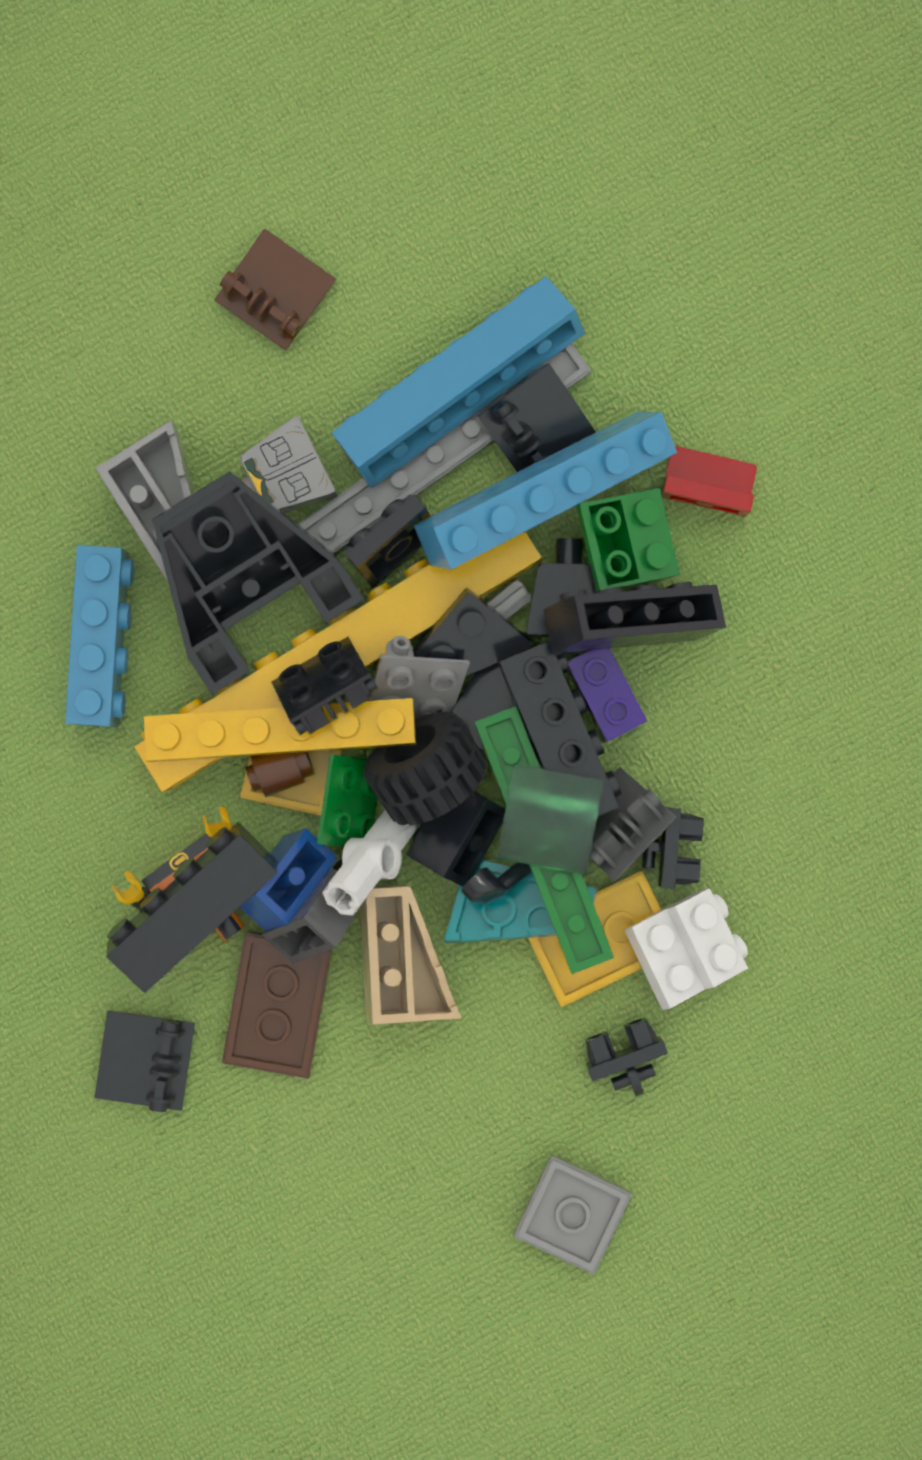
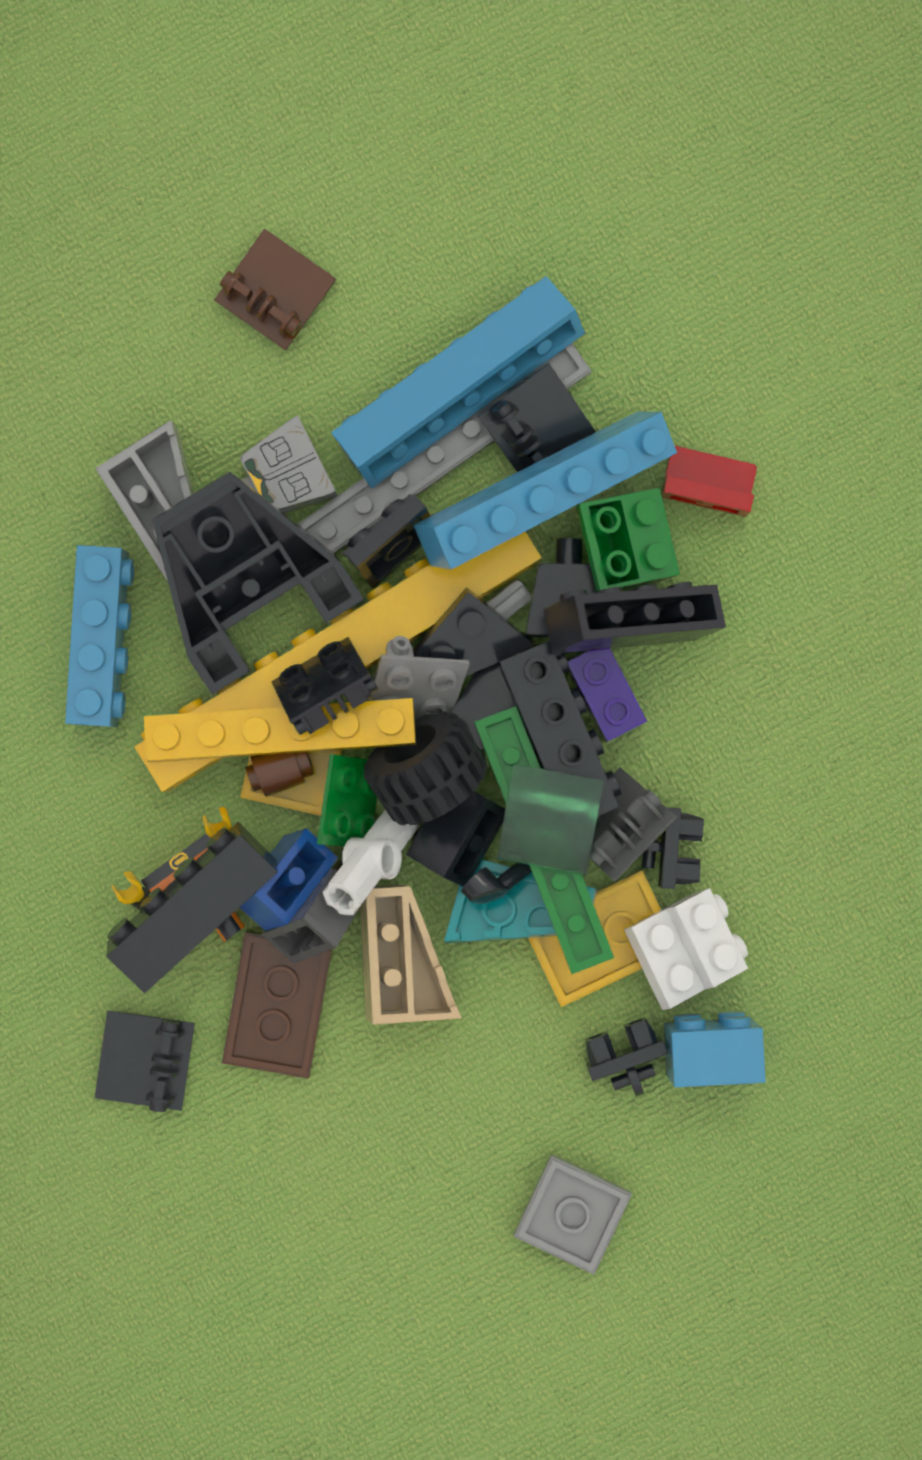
(714, 1050): none -> dark azure brick

